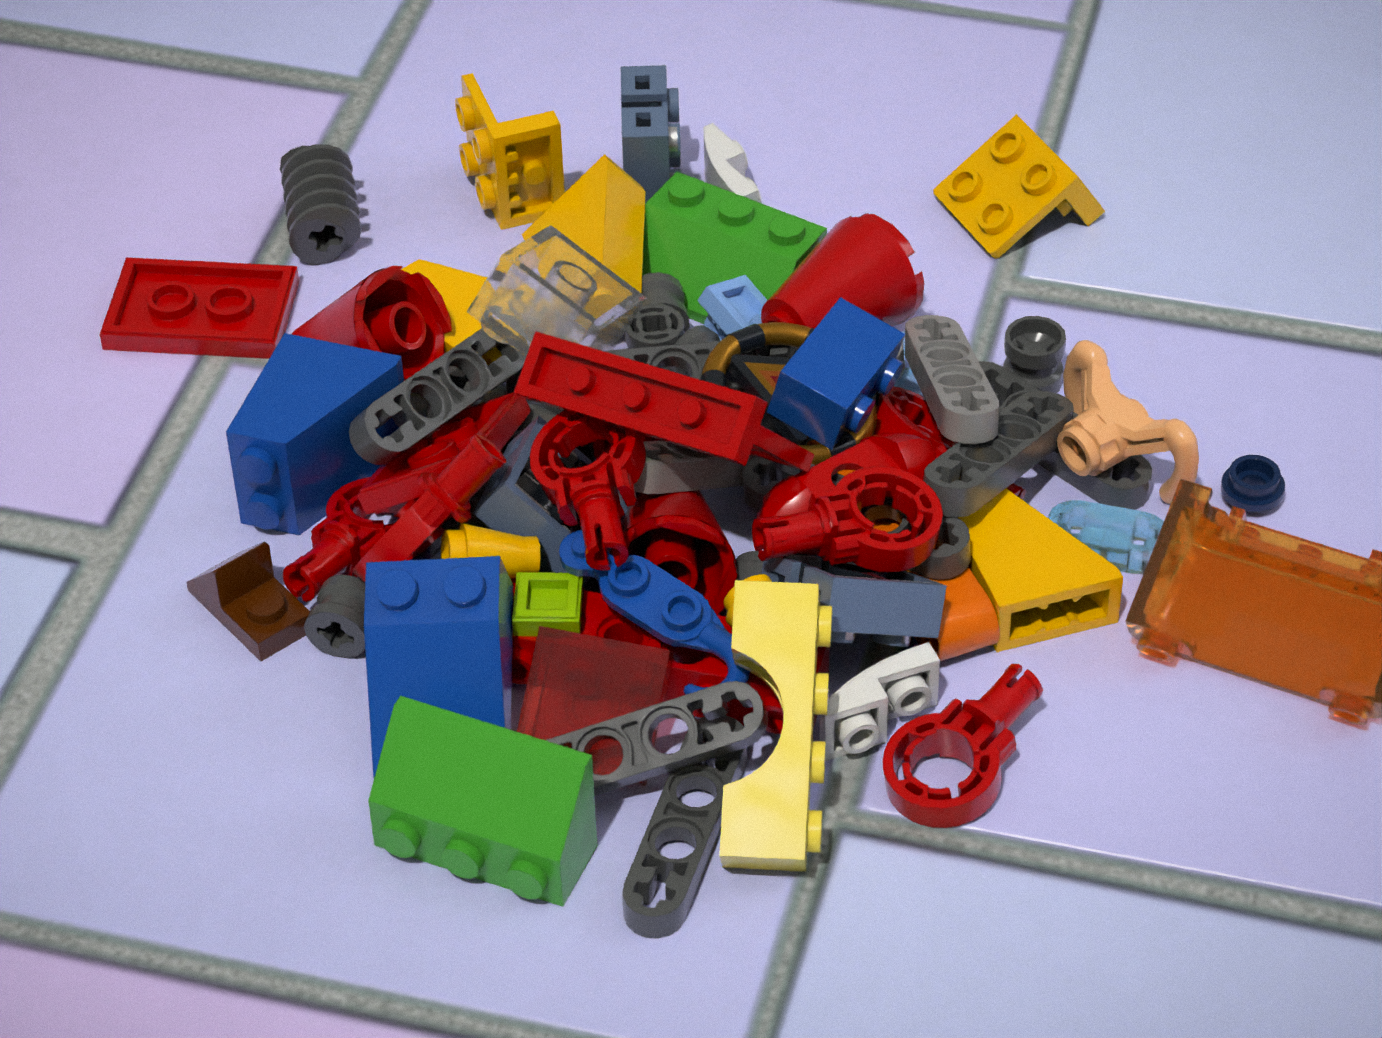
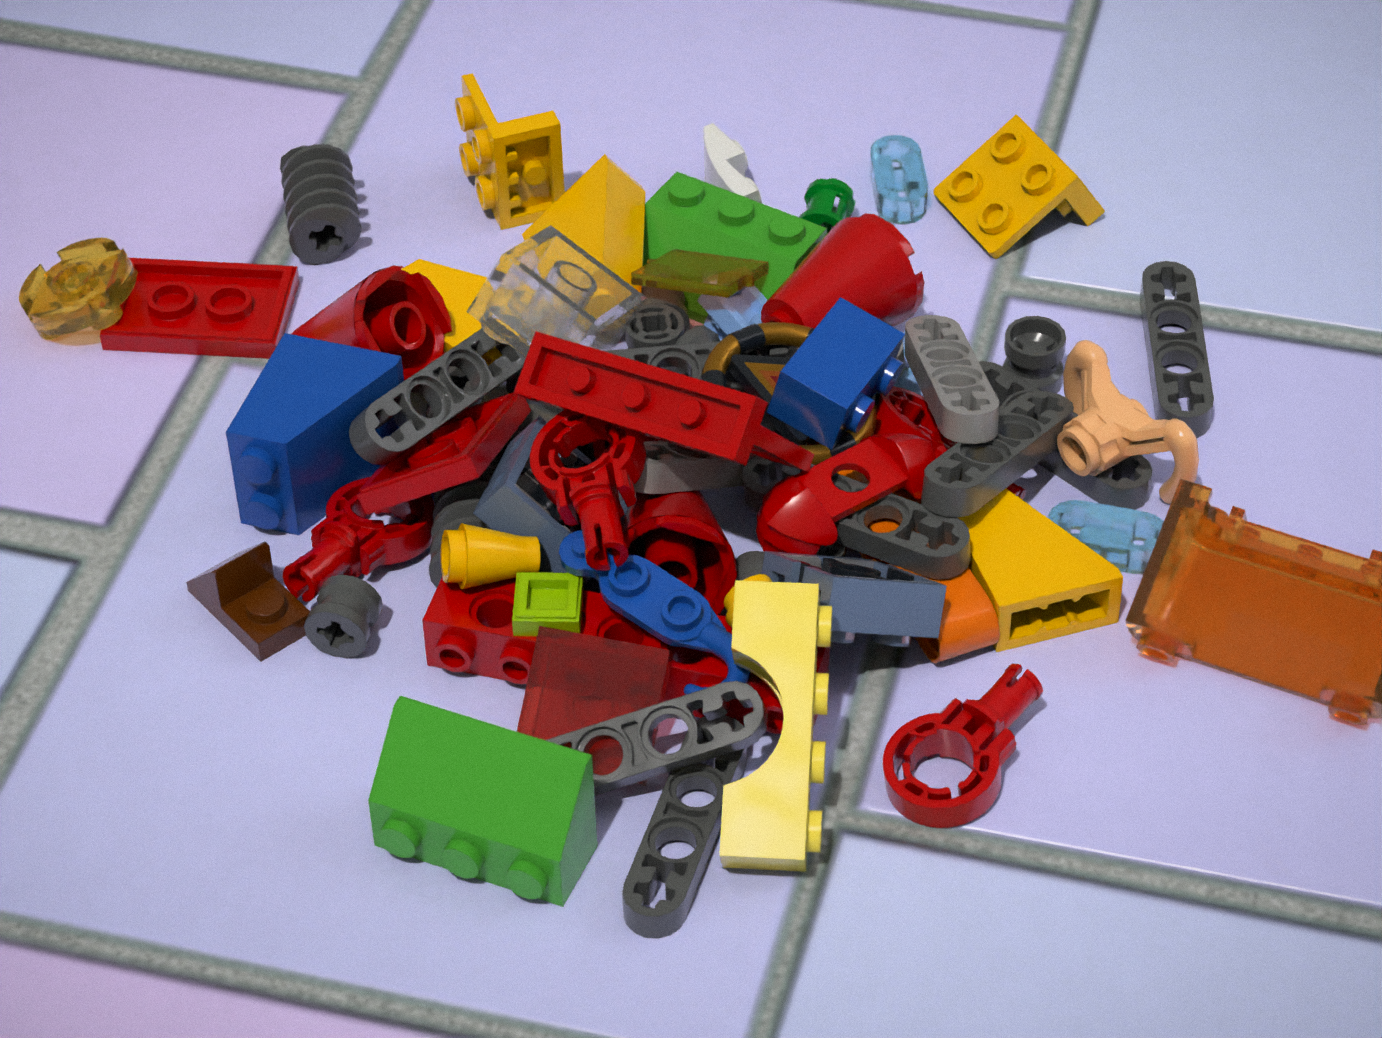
(79, 289): none -> clear yellow plate
(438, 638): blue slope -> none
(444, 497): red pin -> none
(648, 128): sand blue piece -> none
(700, 273): none -> piece
(820, 201): none -> green bush
(843, 534): red pin -> none
(880, 693): white slope -> none
(906, 178): none -> clear light blue beam
(1176, 348): none -> dark grey beam
(1253, 484): dark blue plate -> none

